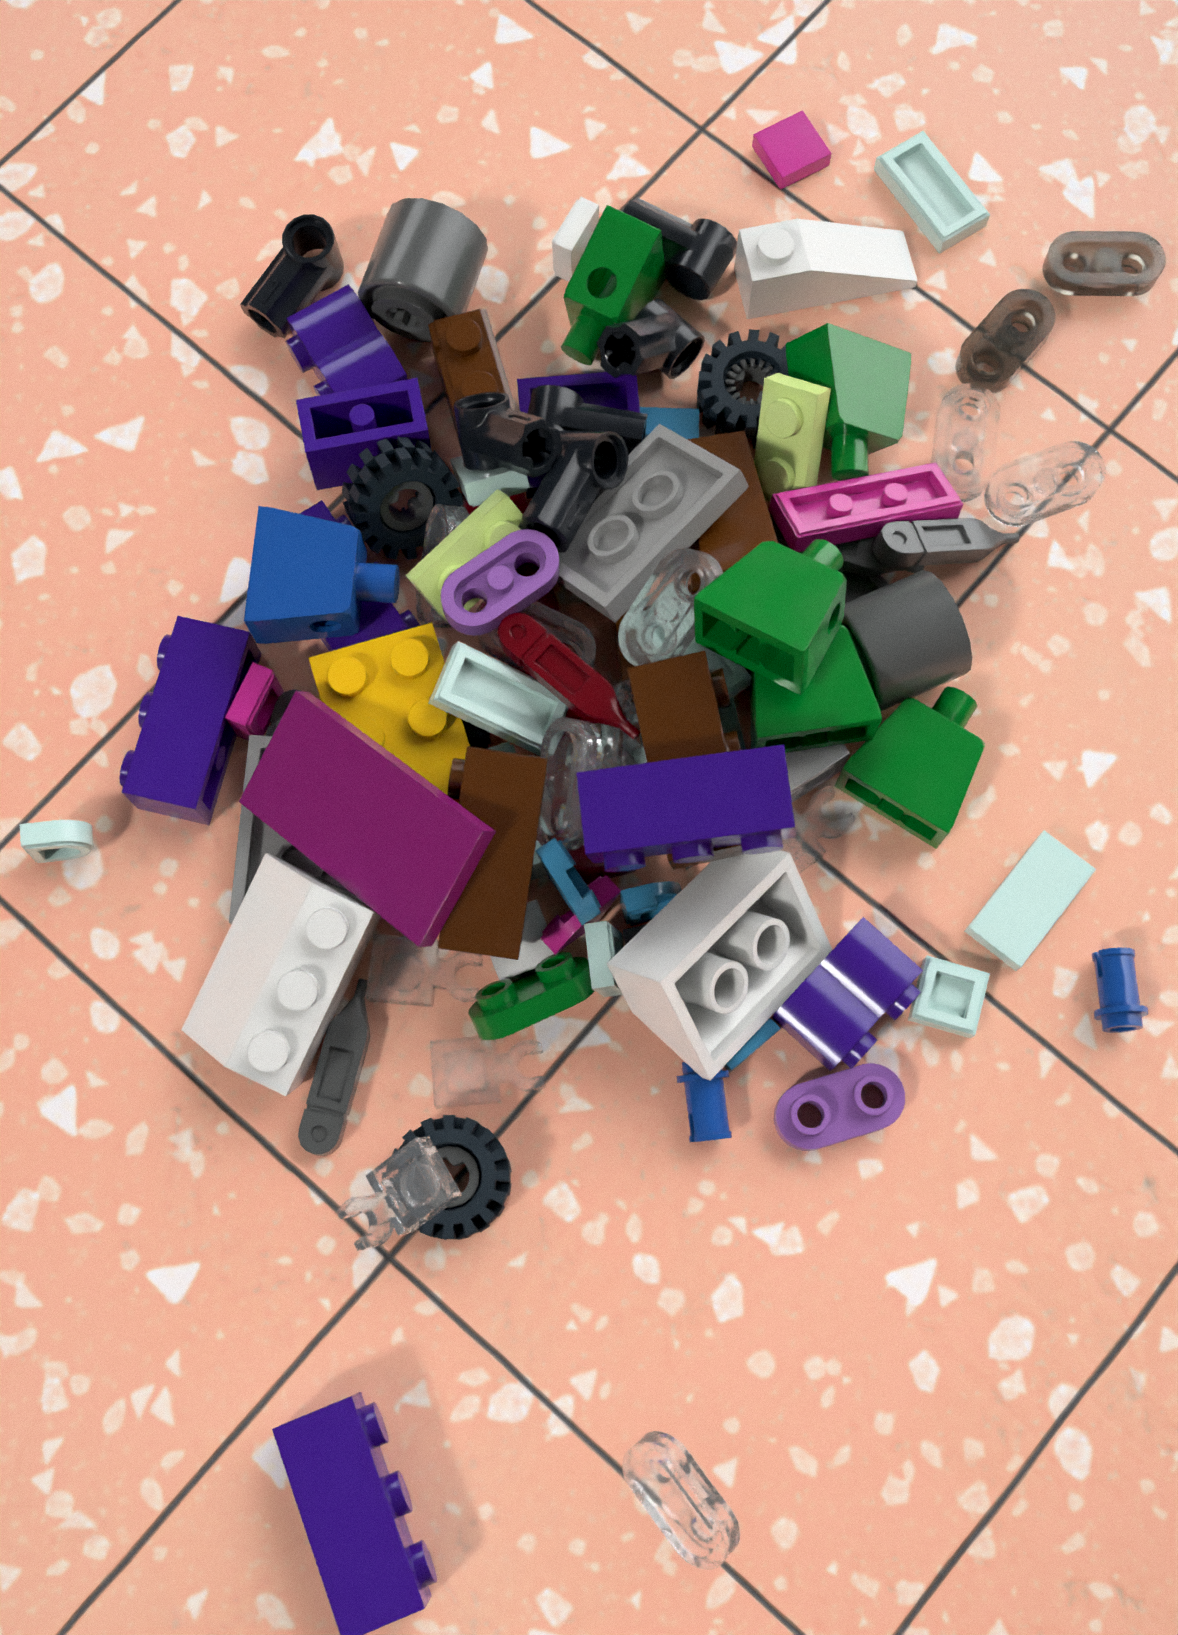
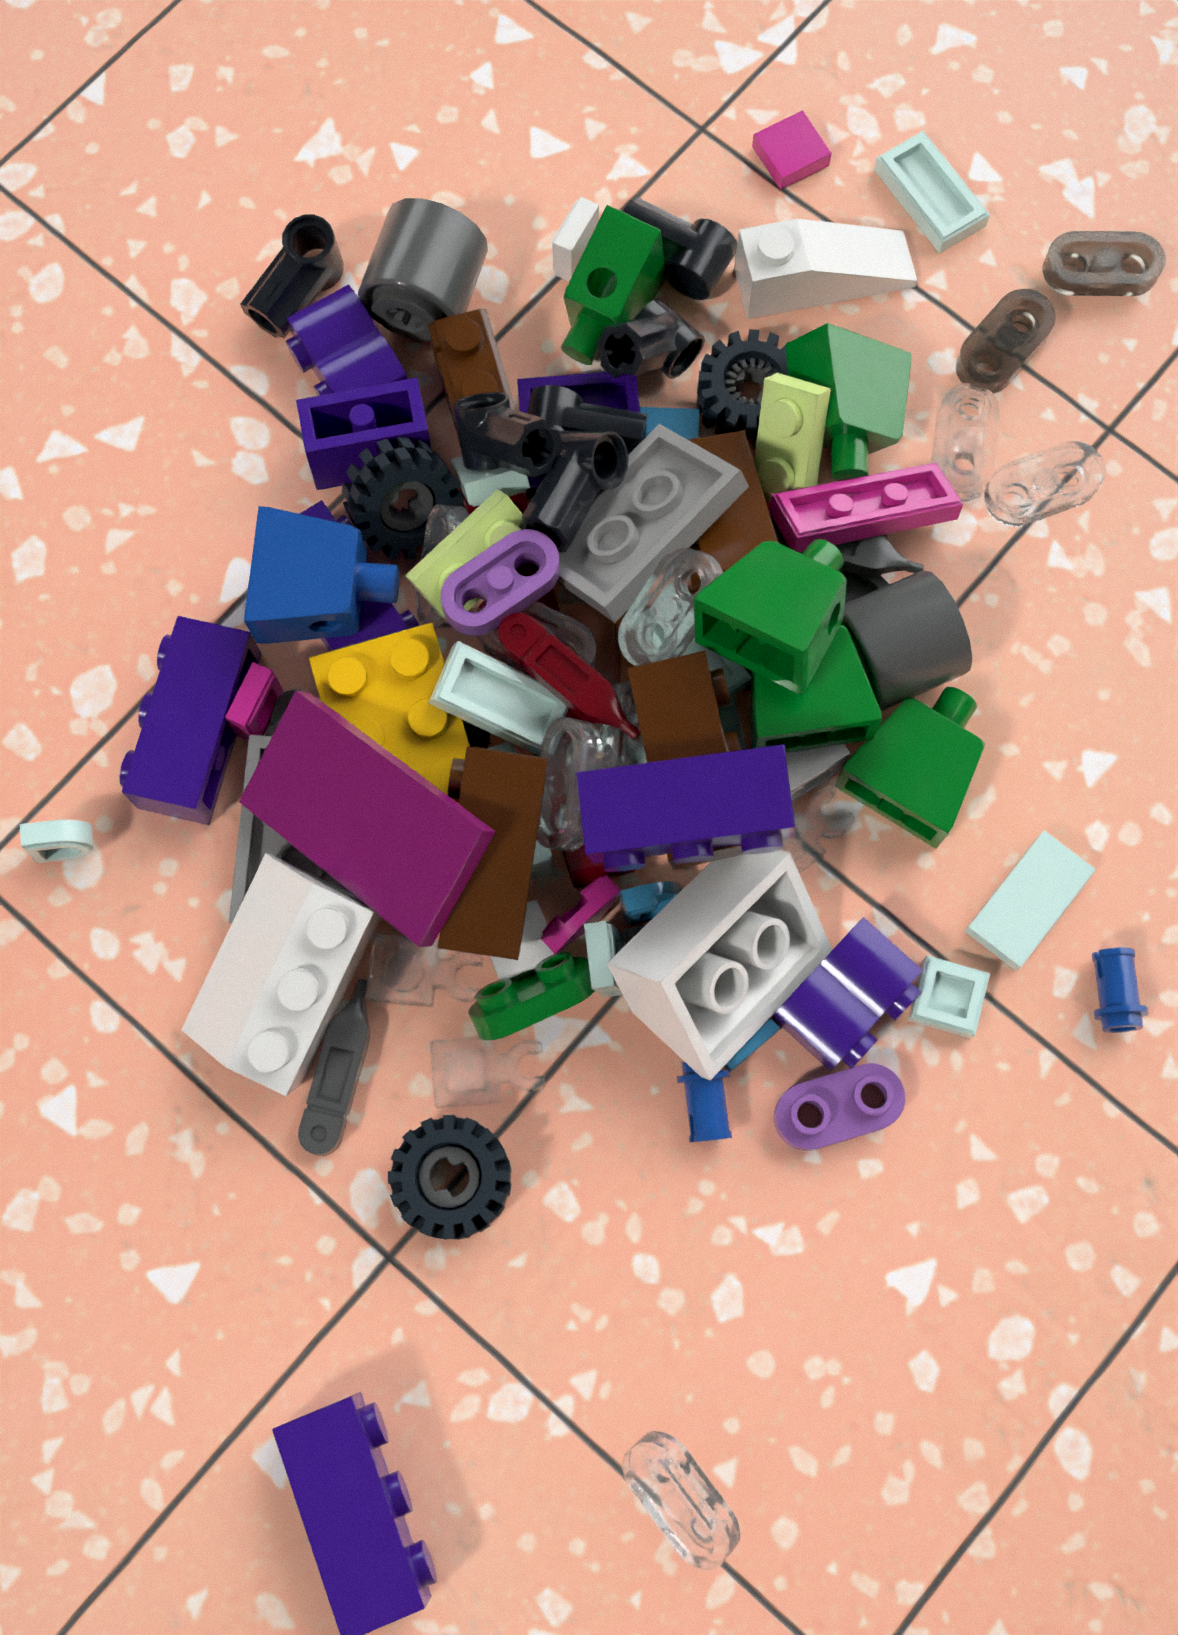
(408, 1193): clear plate -> none
(568, 882): dark azure tile -> none
(937, 542): piece -> none

